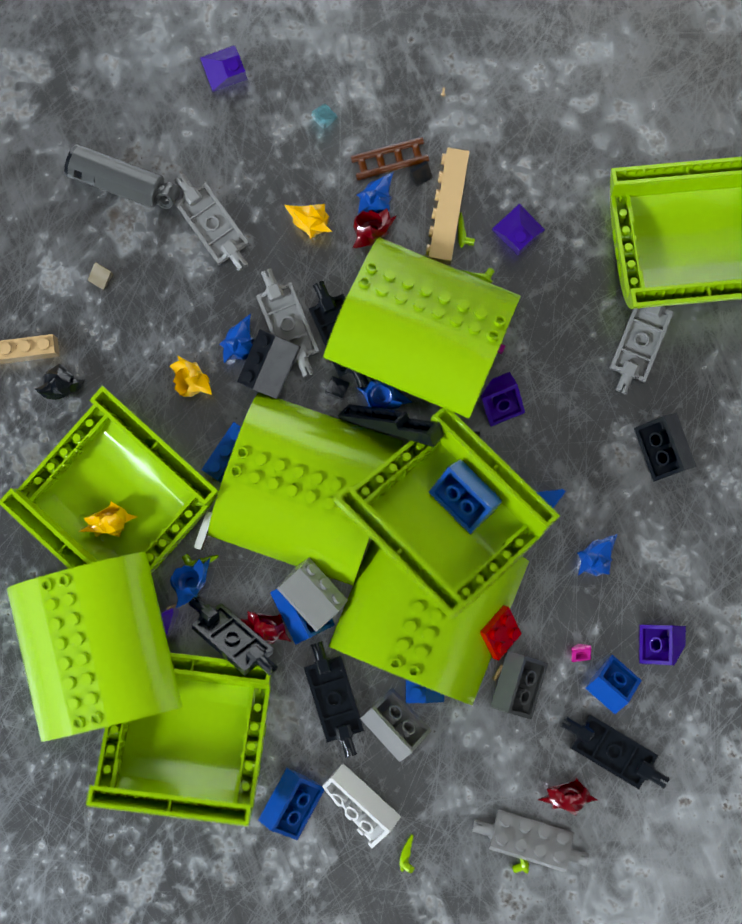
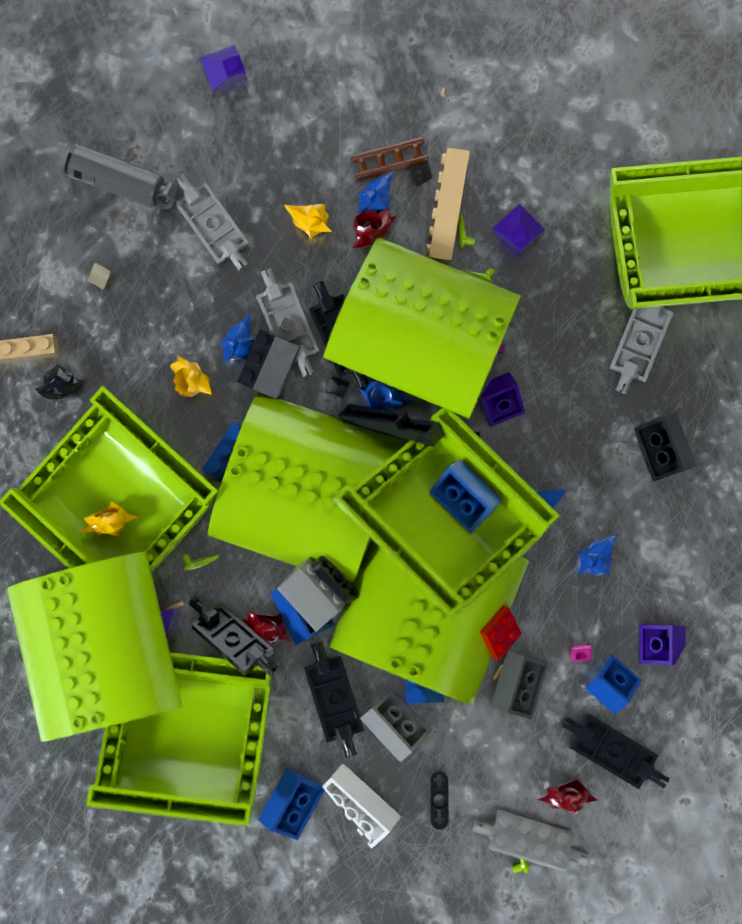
(189, 581): blue hair -> none
(203, 532): white tile -> none
(323, 116): clear light blue slope -> none
(343, 587): none -> black beam
(405, 855): lime bar -> none
(434, 815): none -> black beam

